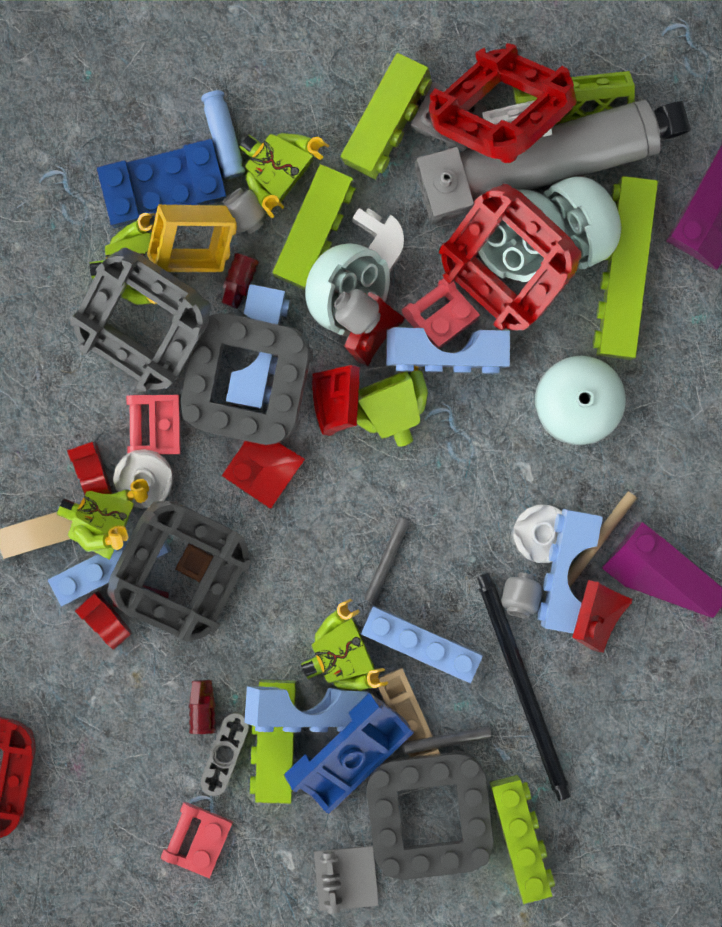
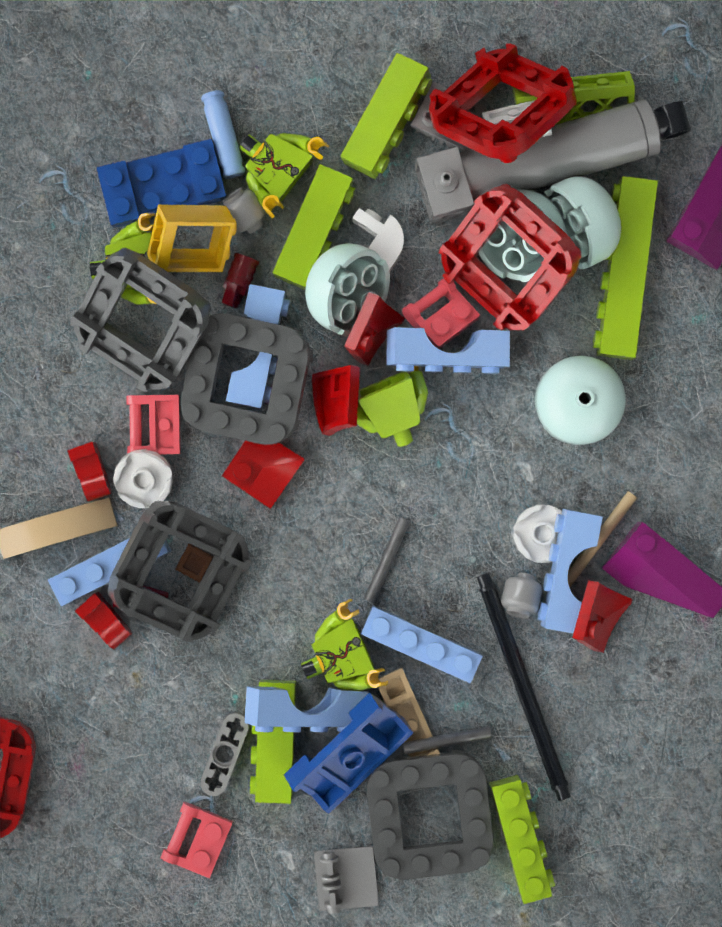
(102, 518): lime torso -> none
(202, 708): dark red hinge -> none
(357, 311): light grey head -> none

